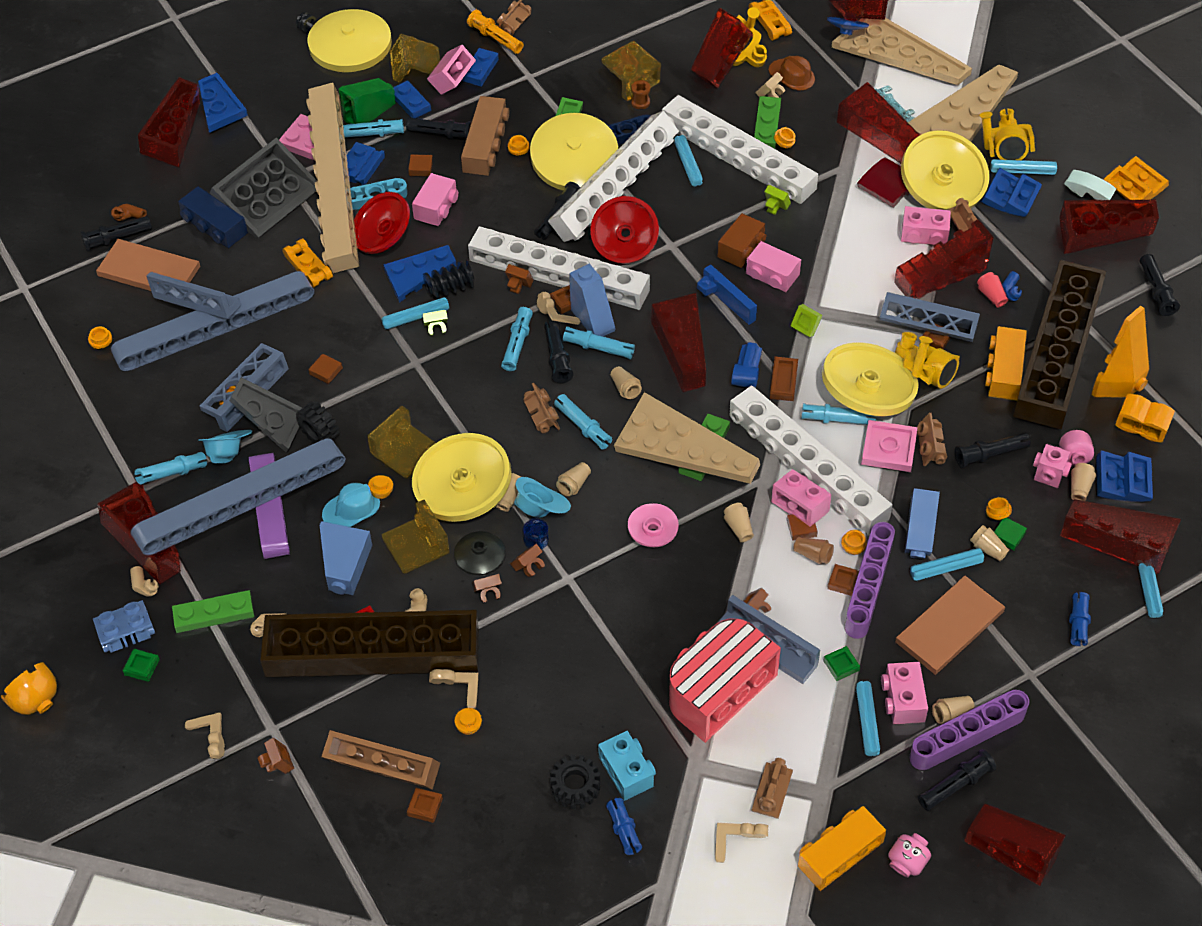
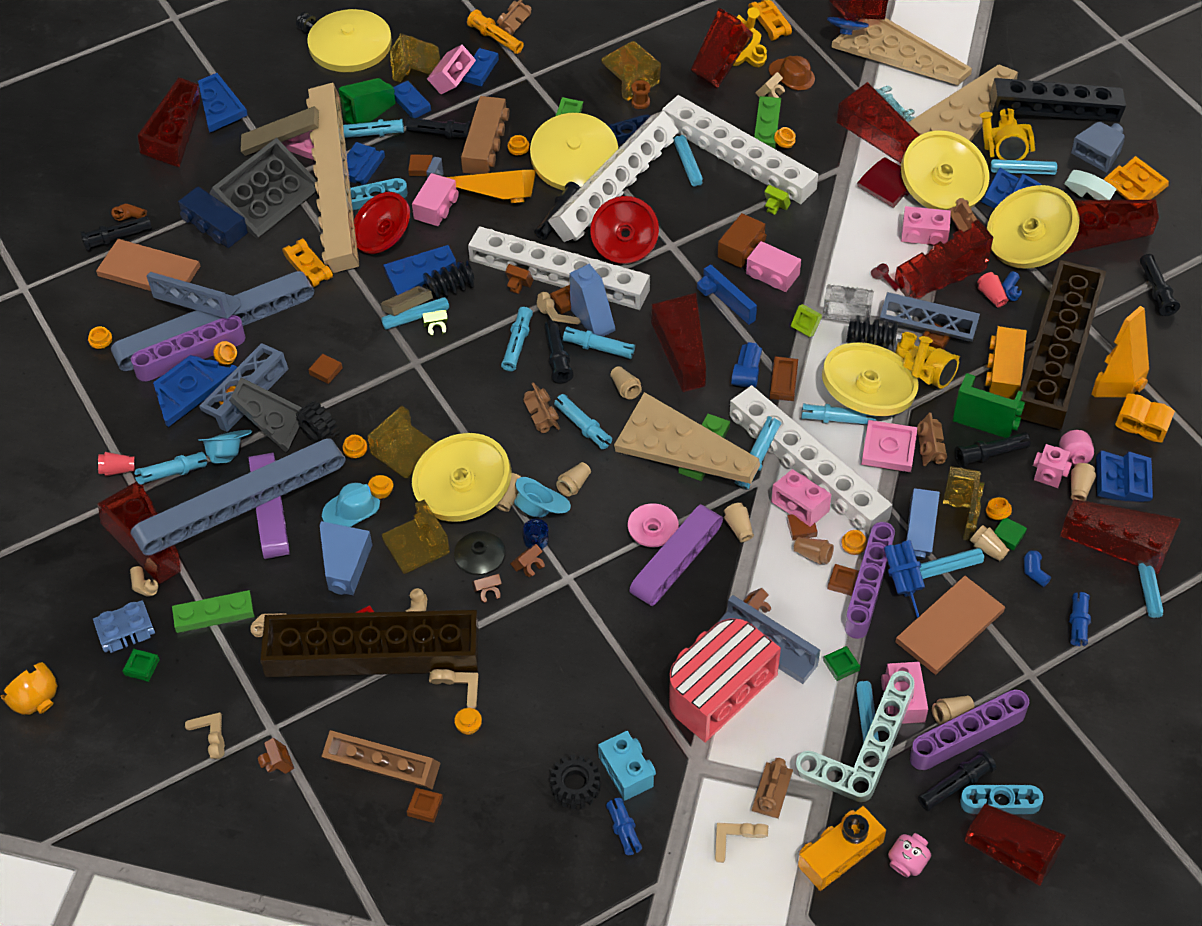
(115, 464): none -> coral cone
(188, 386): none -> blue wing
(198, 342): none -> medium lavender beam
(225, 352): none -> light orange plate
(282, 129): none -> dark tan tile
(354, 446): none -> light orange plate
(406, 300): none -> dark tan tile
(435, 167): none -> sand blue tile
(503, 185): none -> light orange wedge
(676, 555): none -> medium lavender beam
(762, 444): none -> medium azure pin
(847, 303): none -> clear brick
(849, 834): none -> black bush
(871, 747): none -> light aqua beam
(872, 332): none -> black piece
(882, 271): none -> dark red hand
(904, 569): none -> blue piece
(965, 490): none -> clear yellow bracket
(987, 410): none -> green panel
(1010, 791): none -> medium azure beam
(1033, 226): none -> light yellow dish
(1033, 569): none -> blue arm
(1057, 99): none -> black brick
(1099, 145): none -> sand blue torso

